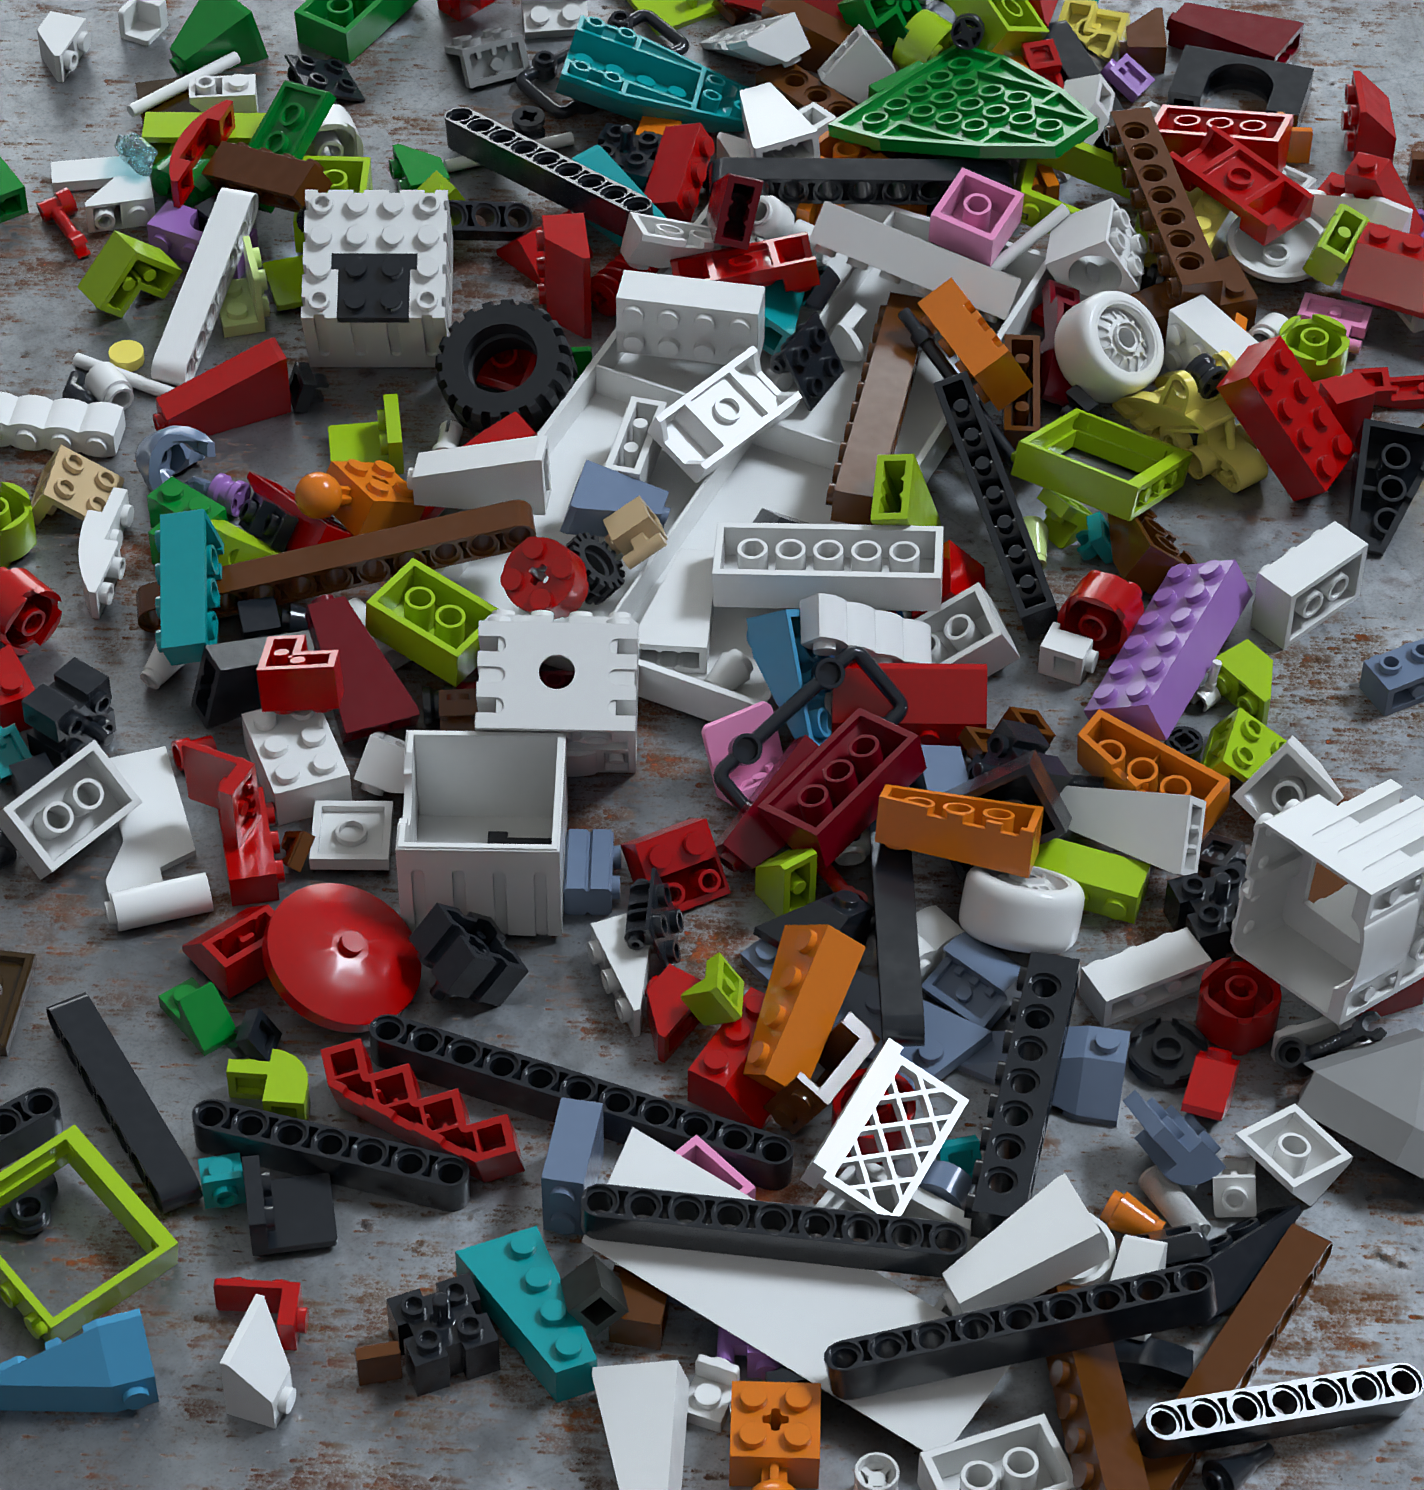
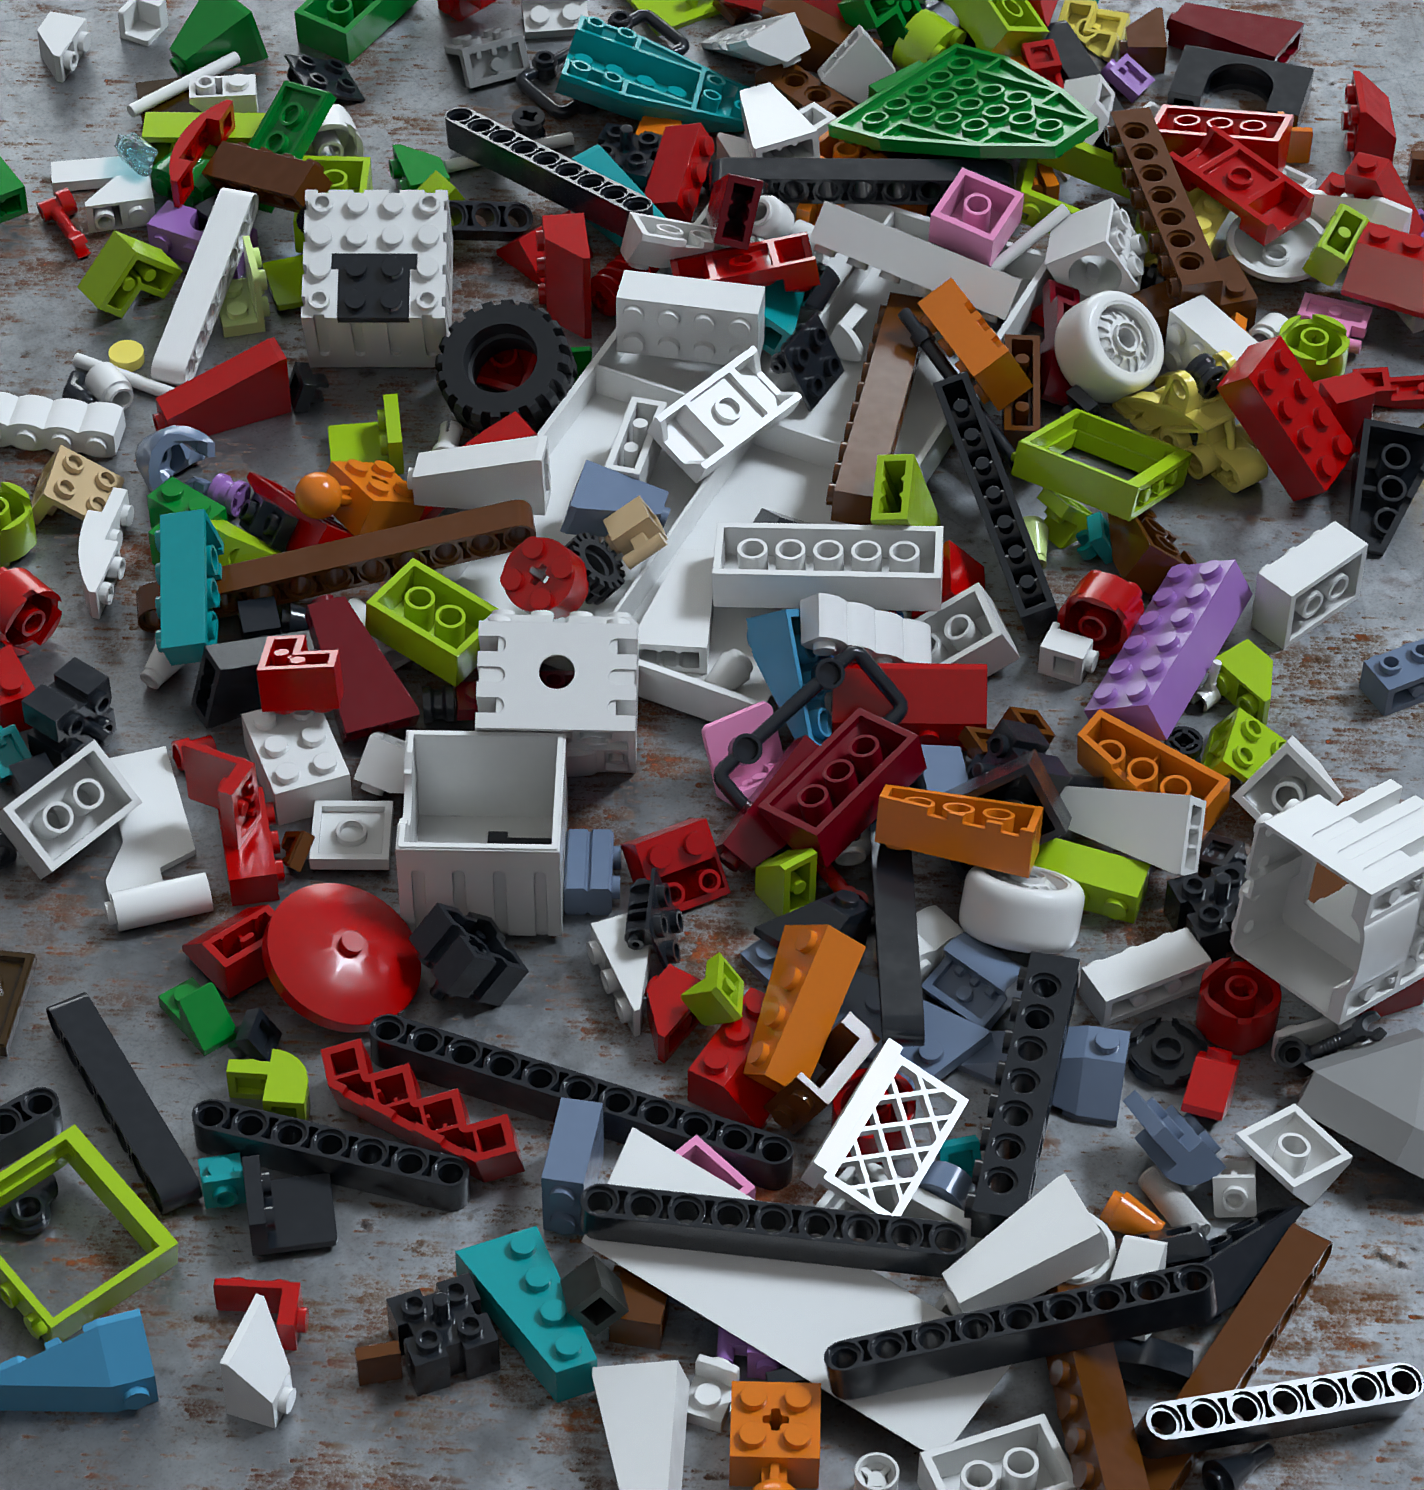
(457, 709): reddish brown brick -> none
(968, 37): black wheel -> none

